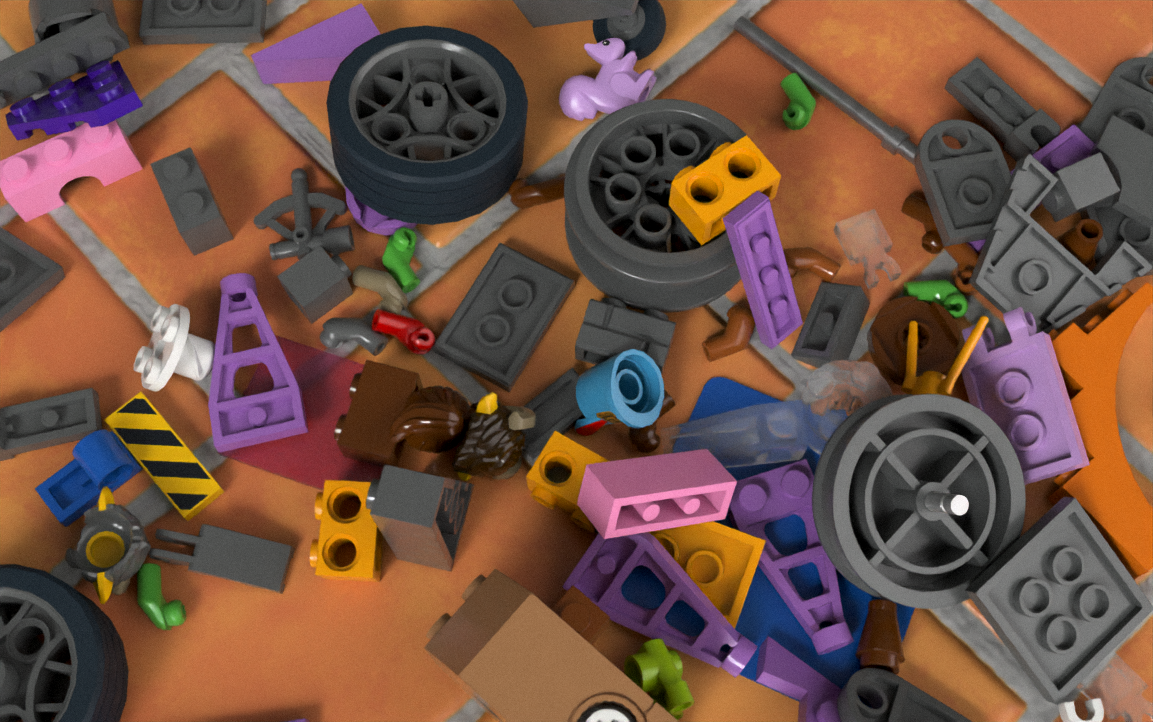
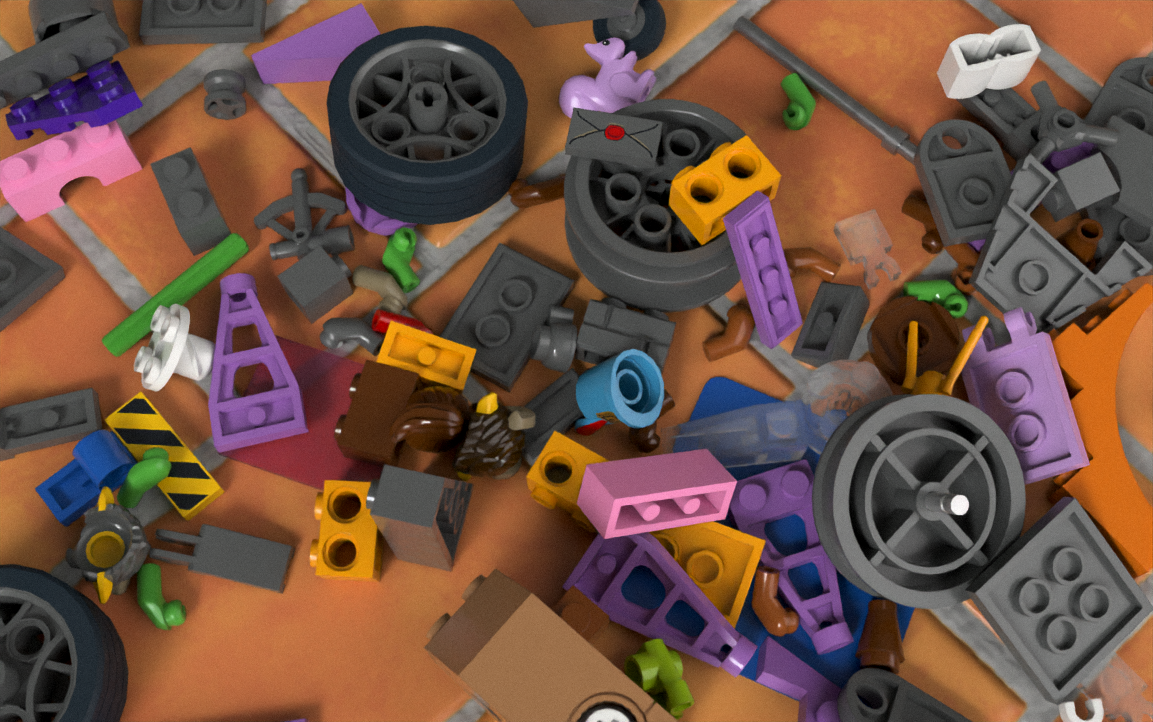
(144, 476): none -> bright green arm
(176, 292): none -> bright green axle
(224, 94): none -> dark grey wheel
(433, 357): none -> light orange plate
(556, 341): none -> dark grey piece
(613, 138): none -> dark grey tile
(766, 605): none -> dark orange arm
(988, 61): none -> white brick
(1062, 128): none -> dark grey piece

